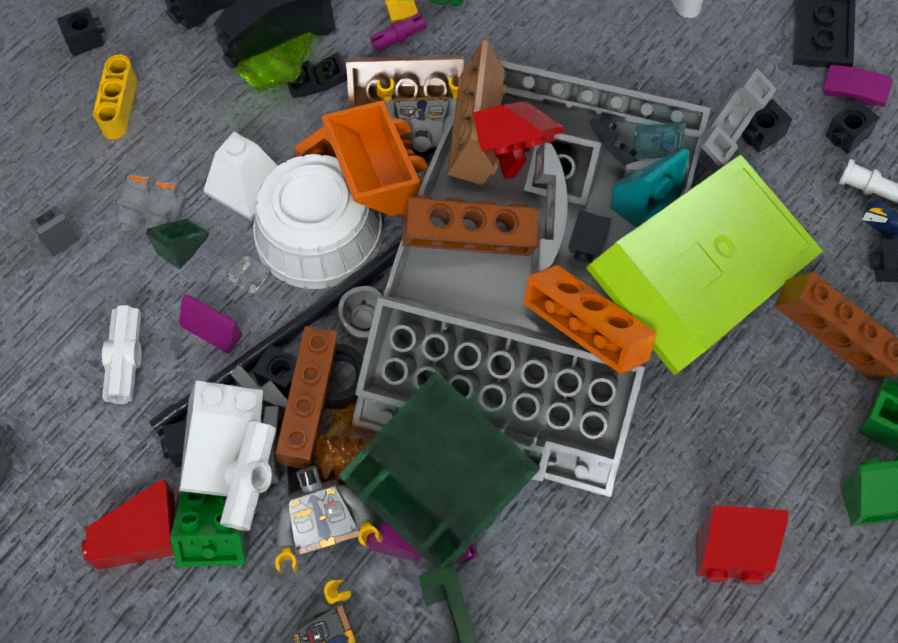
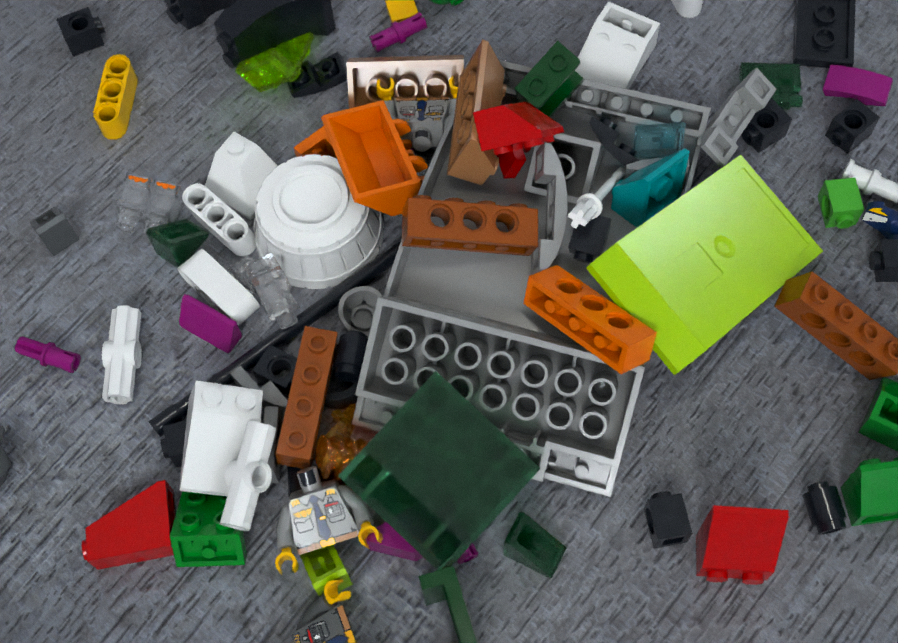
(48, 354): none -> magenta axle
(211, 211): none -> white beam
(218, 287): none -> white beam
(272, 290): none -> clear hips
(325, 566): none -> lime slope
(350, 356): none -> black brick
(533, 546): none -> clear green slope
(550, 80): none -> dark green panel
(590, 205): none -> white piece
(617, 46): none -> white slope
(667, 519): none -> black brick
(783, 77): none -> clear green plate
(825, 508): none -> black brick
(840, 203): none -> bright green brick

